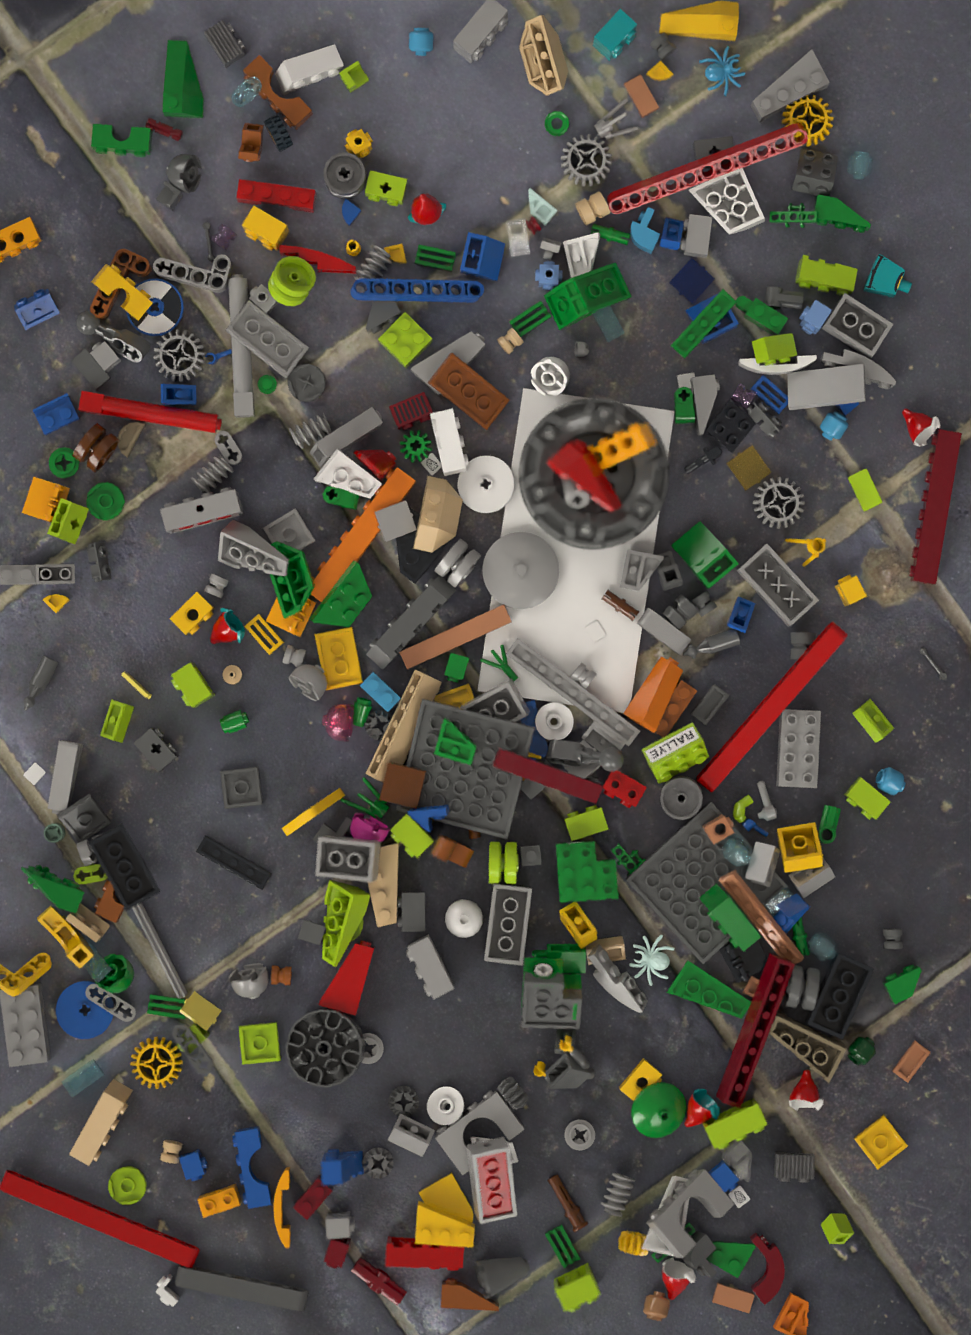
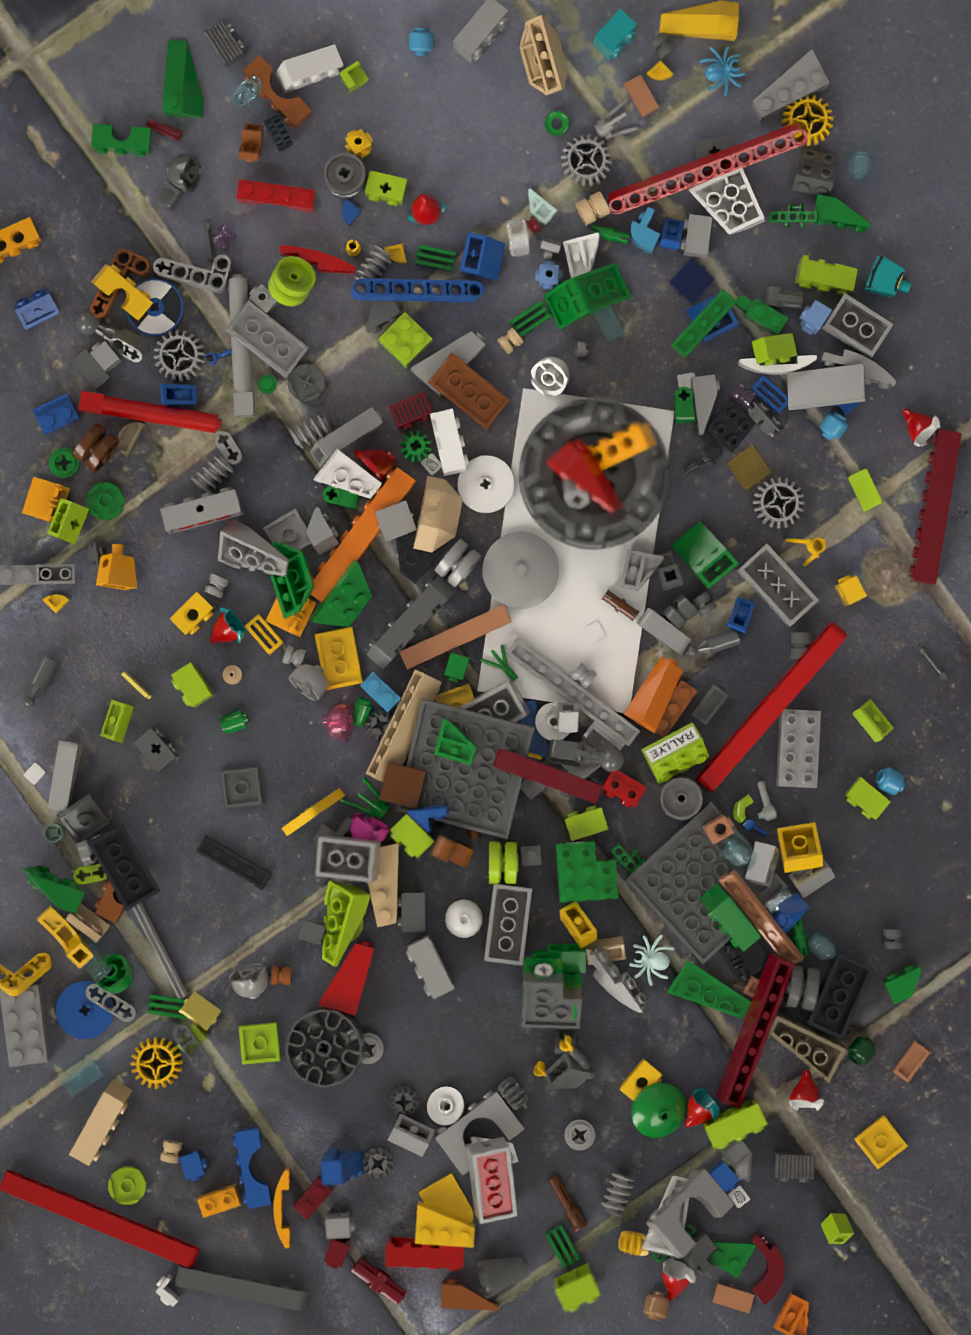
(117, 570): none -> light orange torso
(265, 228): yellow brick -> none
(320, 533): none -> slope
(567, 717): none -> light grey brick
(828, 822): green piece -> none

